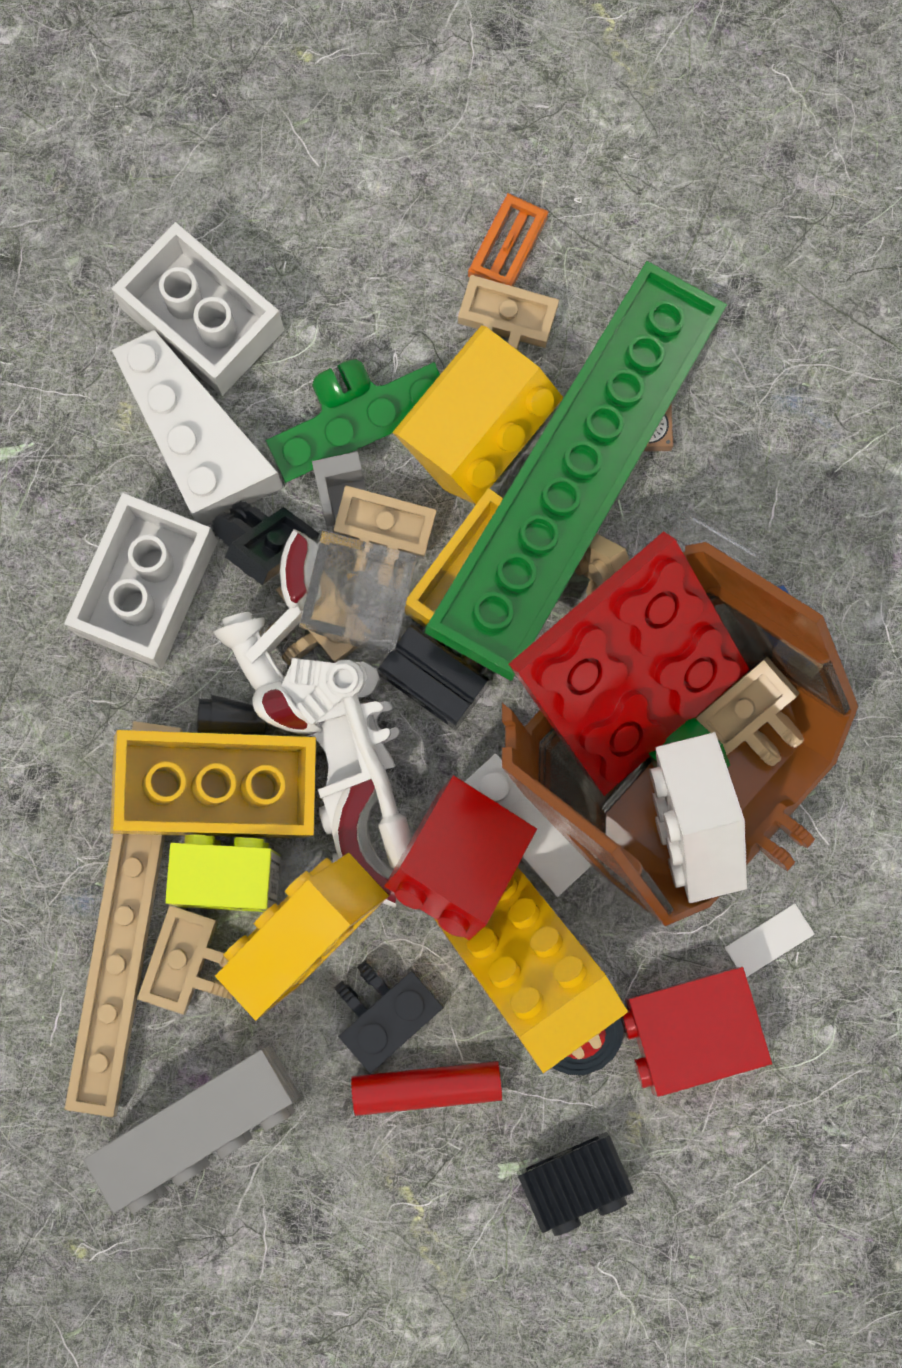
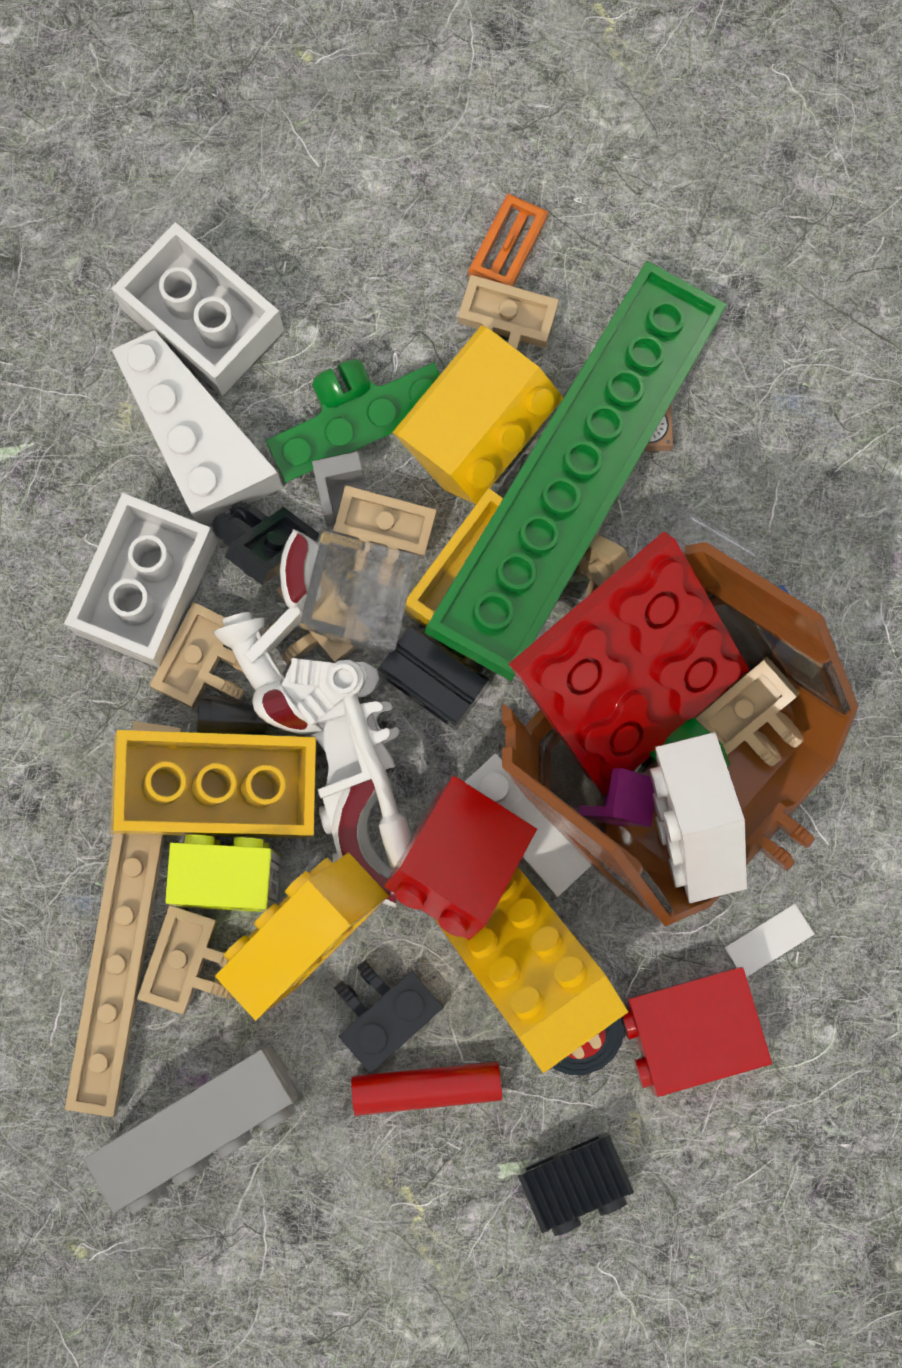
(193, 658): none -> tan hinge
(627, 801): none -> magenta panel

